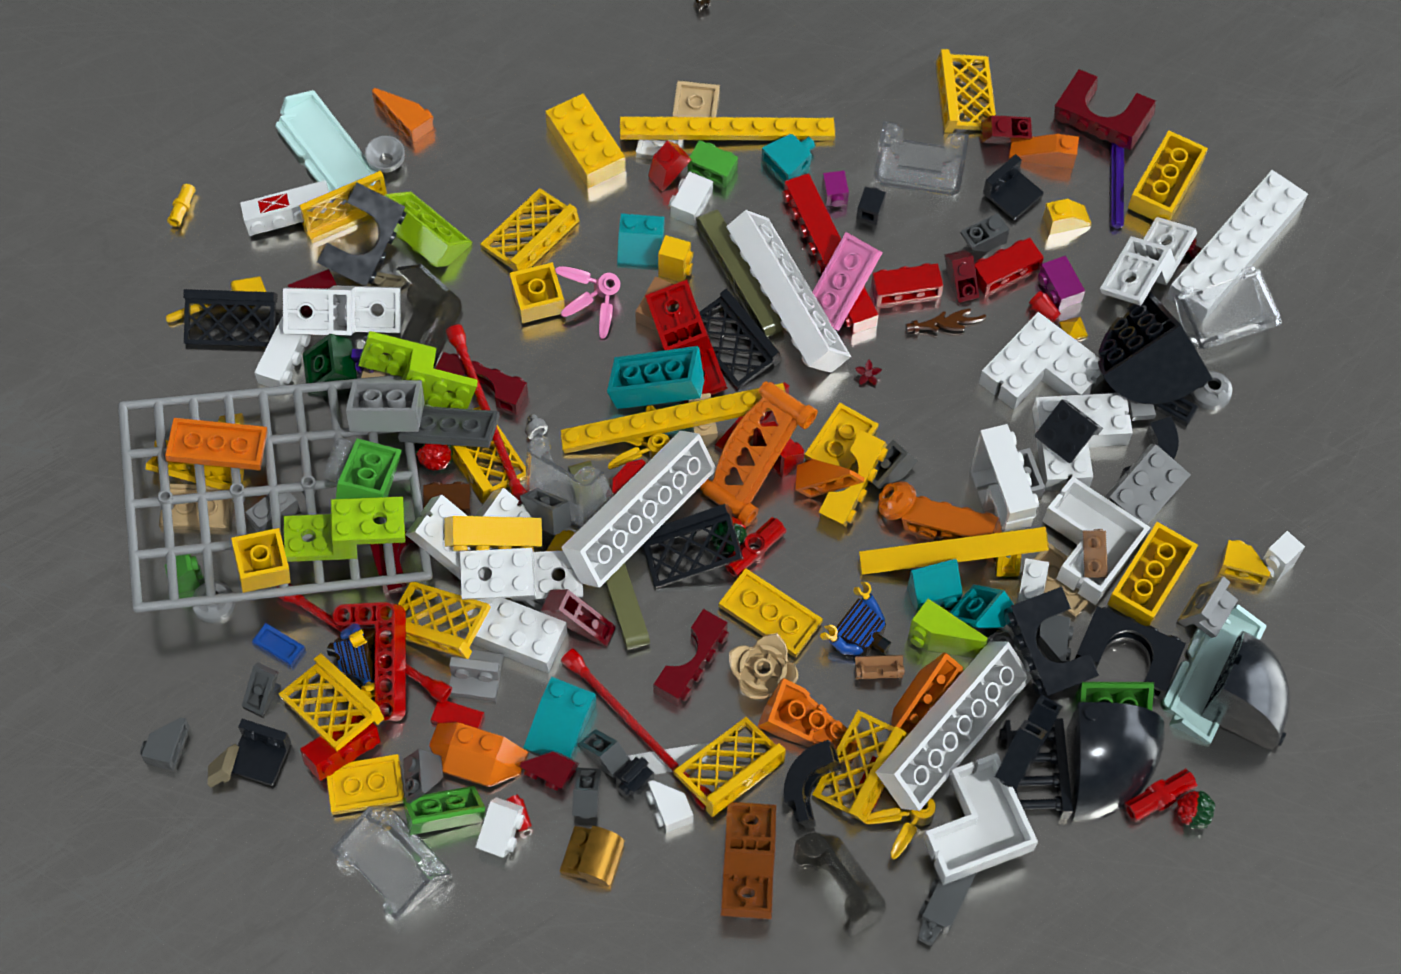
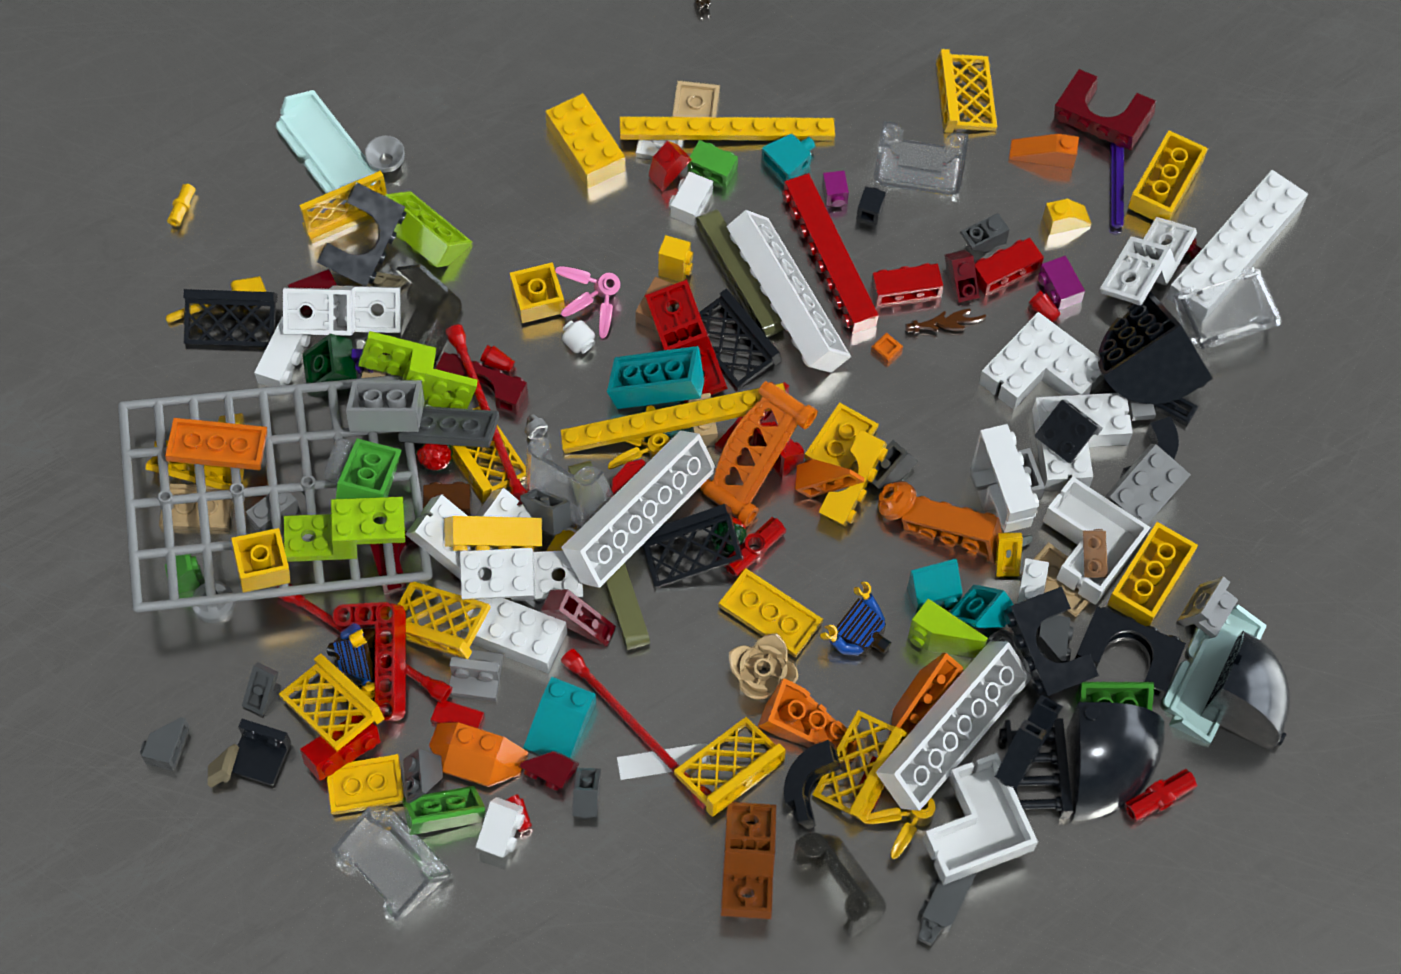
(278, 645): blue tile -> none
(280, 208): white brick -> none
(405, 114): orange slope -> none
(496, 359): none -> red cone
(541, 240): yellow fence -> none
(578, 336): none -> white head
(592, 854): pearl gold brick -> none
(605, 752): dark grey slope -> none
(634, 778): black brick -> none
(640, 240): teal slope -> none
(671, 806): white slope -> none
(675, 681): dark red arch -> none
(845, 278): bright pink tile -> none
(868, 373): dark red plant -> none
(879, 667): medium nougat hinge -> none
(887, 348): none -> orange tile
(960, 548): yellow tile -> none
(1006, 129): dark red slope -> none
(1011, 189): black bracket -> none
(1074, 328): yellow slope -> none
(1196, 809): piece -> none
(1214, 399): light grey piece -> none
(1243, 563): yellow slope -> none
(1282, 555): white brick -> none

